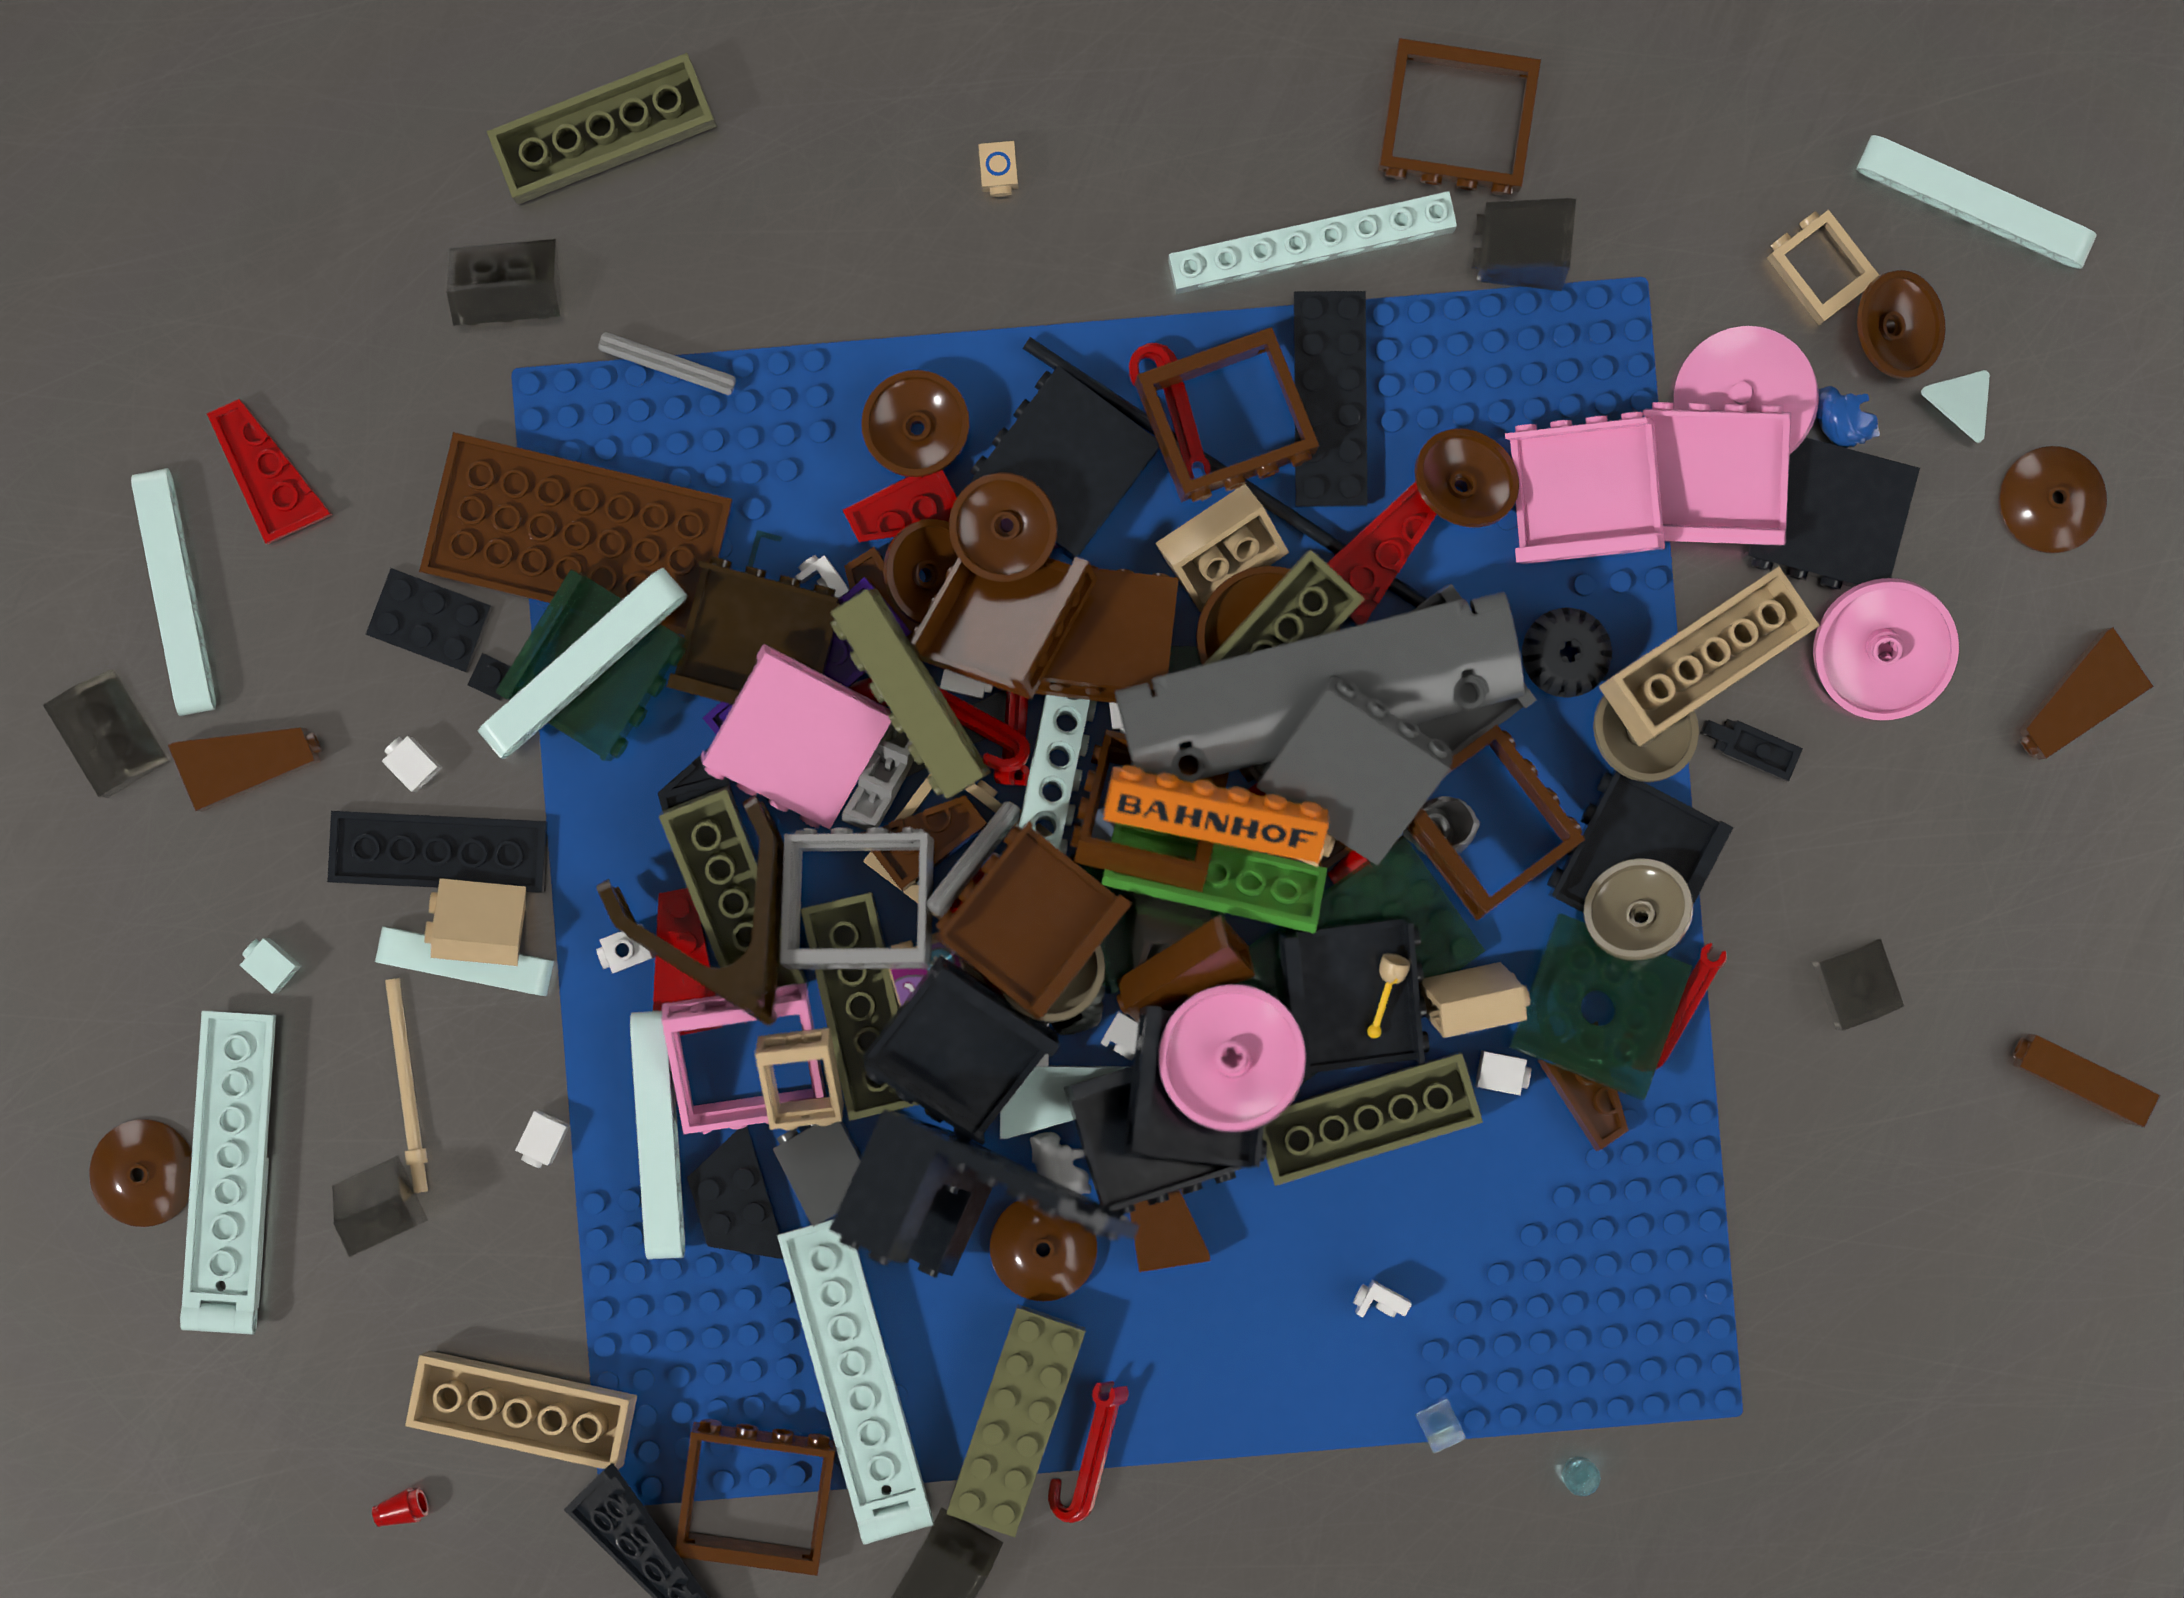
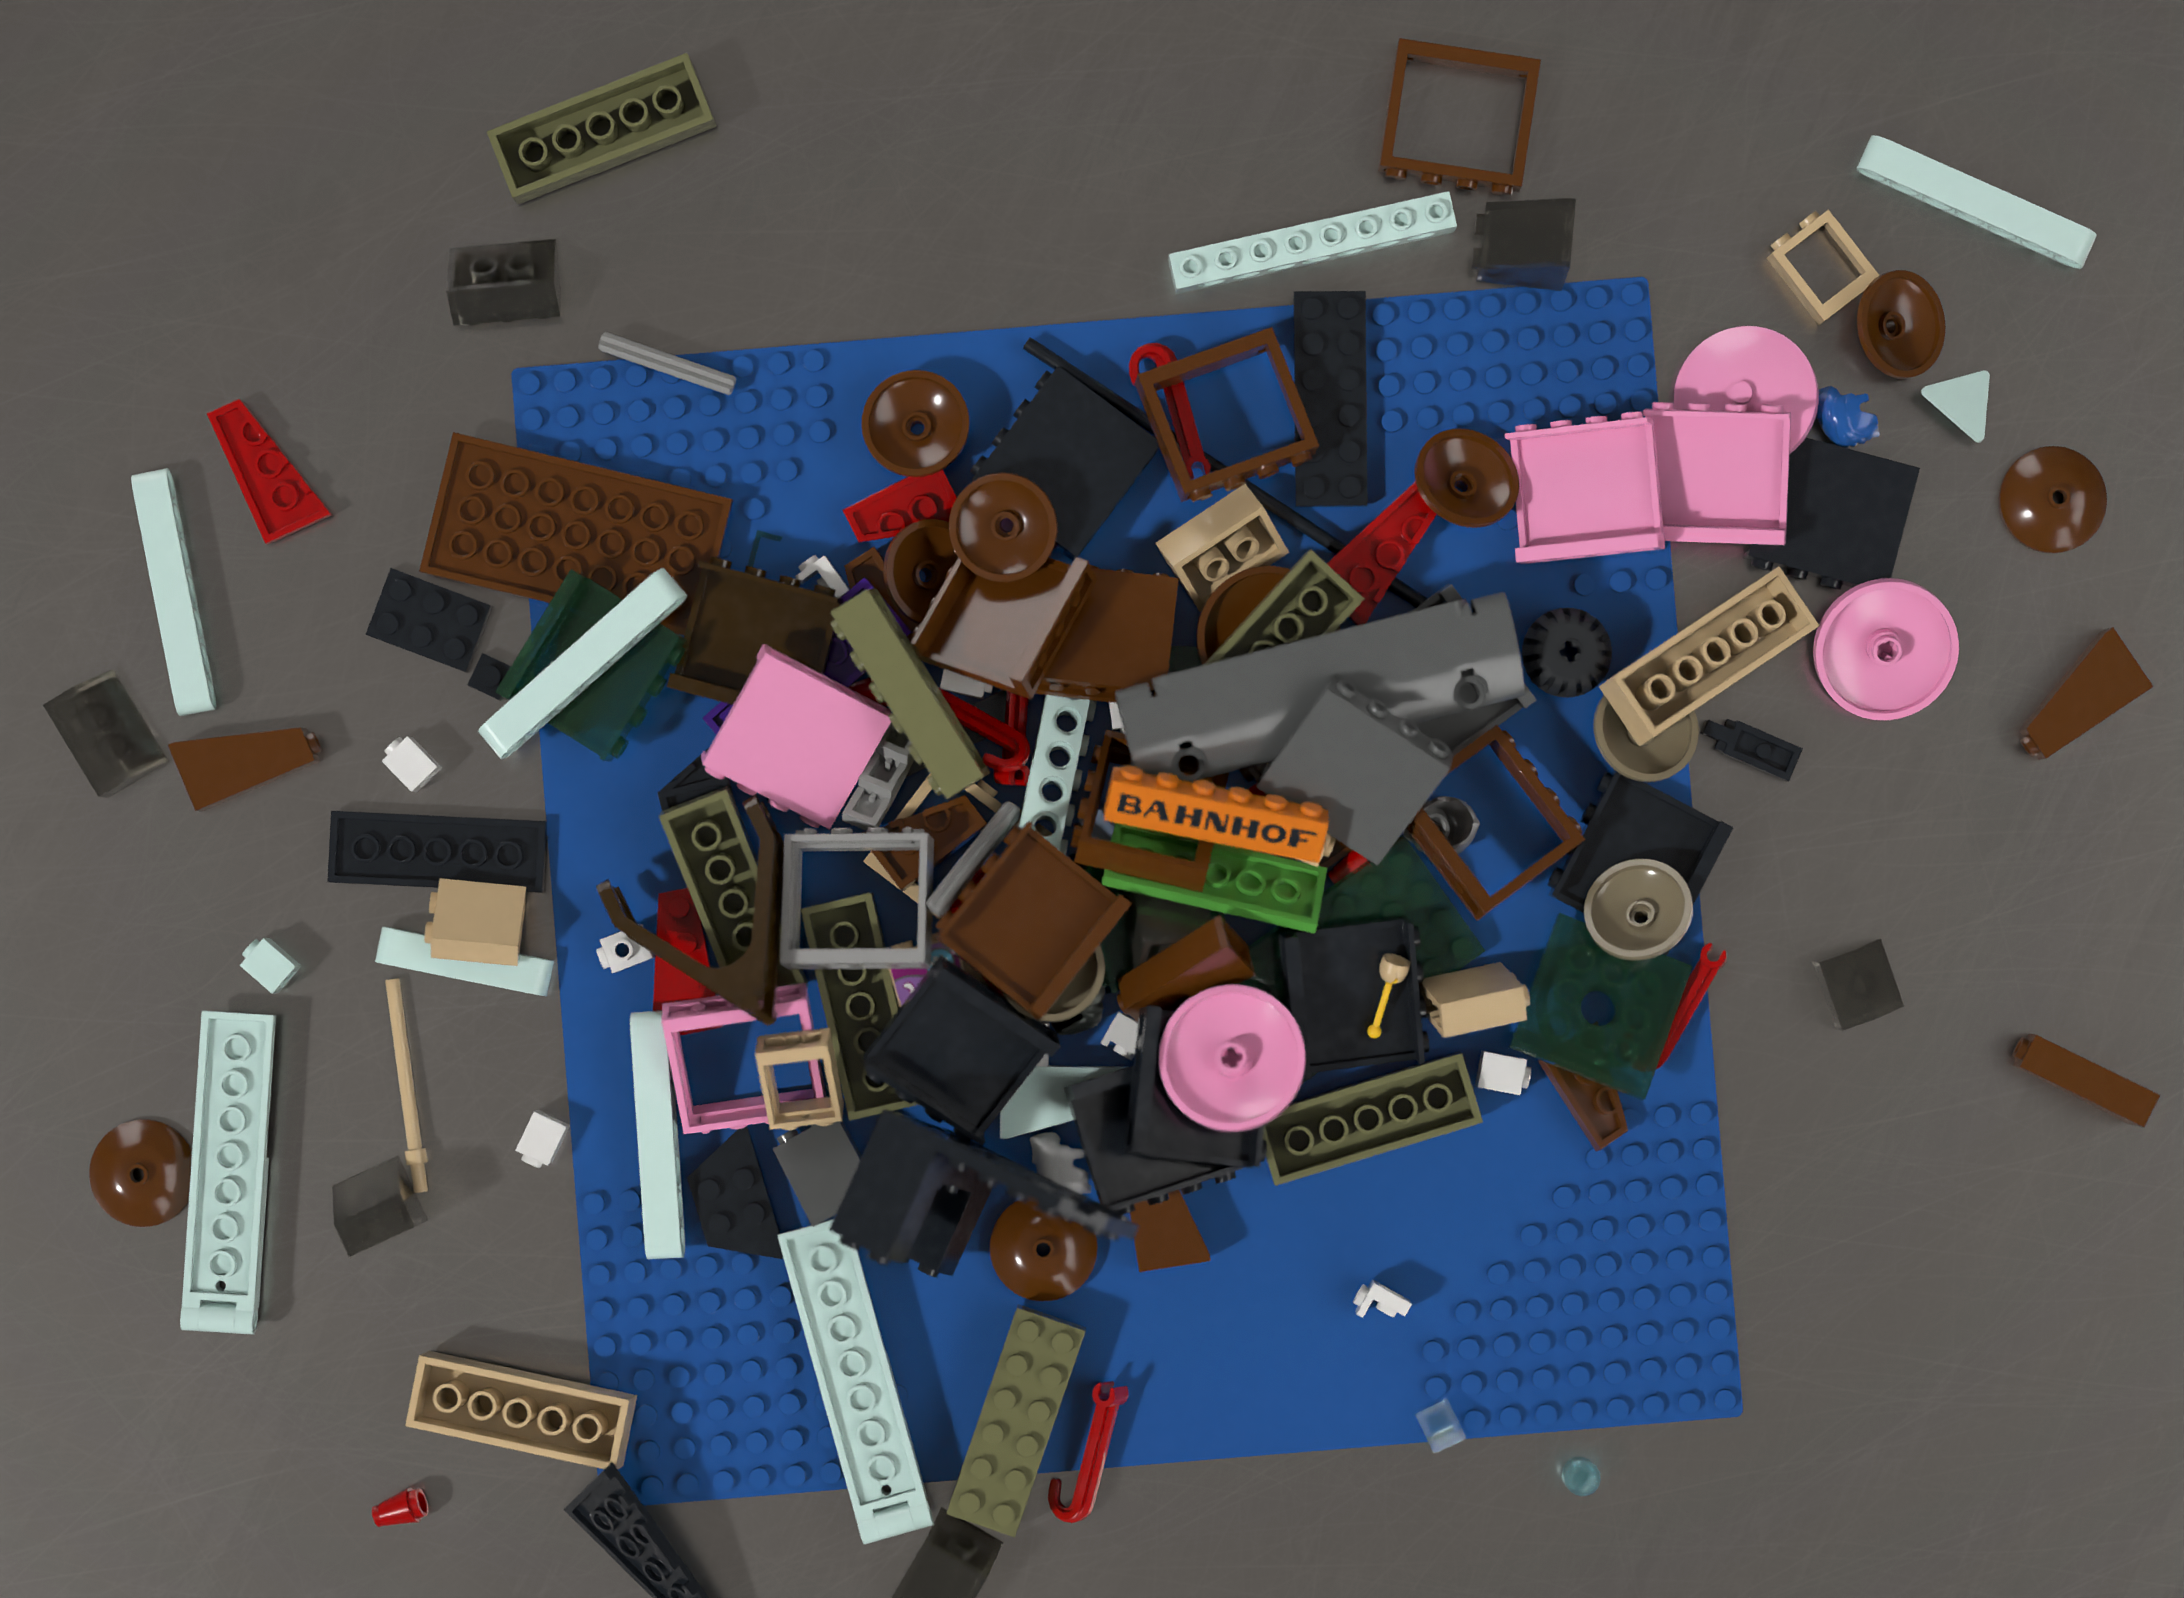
(749, 1552): reddish brown window -> none
(998, 168): tan brick -> none

